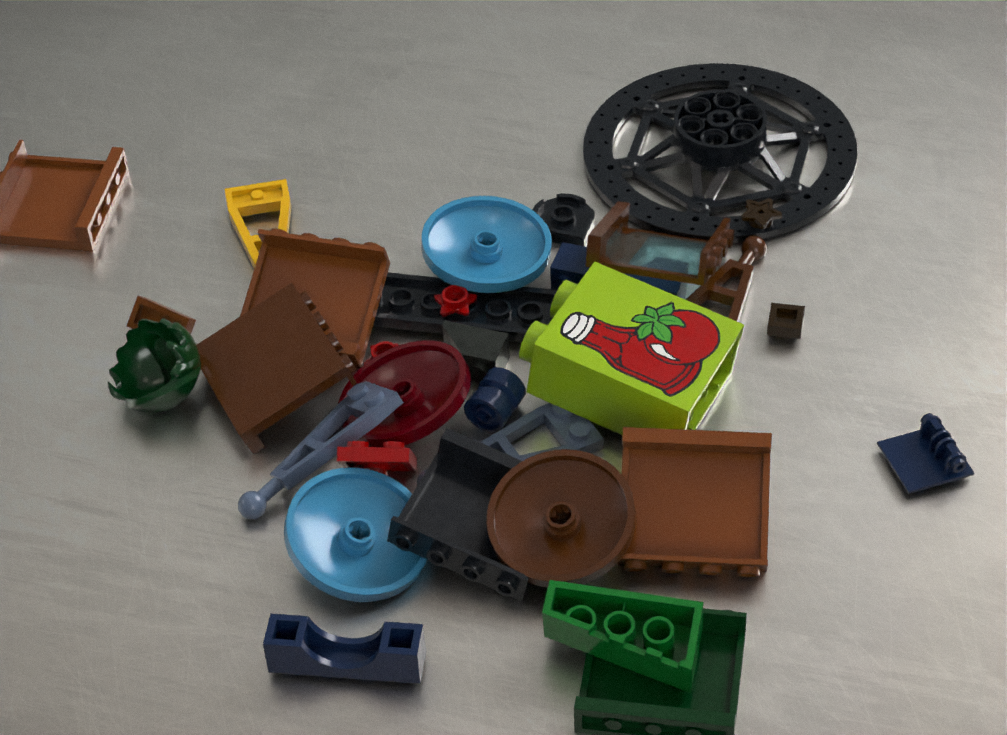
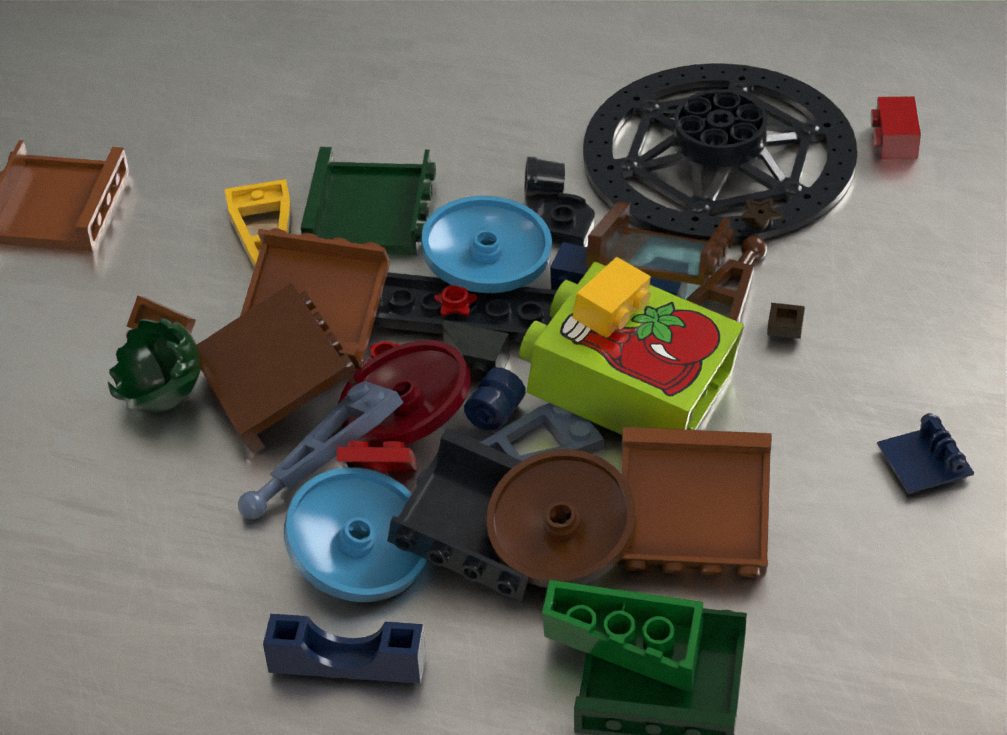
(370, 202): none -> dark green panel
(543, 177): none -> black piece
(612, 297): none -> yellow brick
(896, 127): none -> red brick

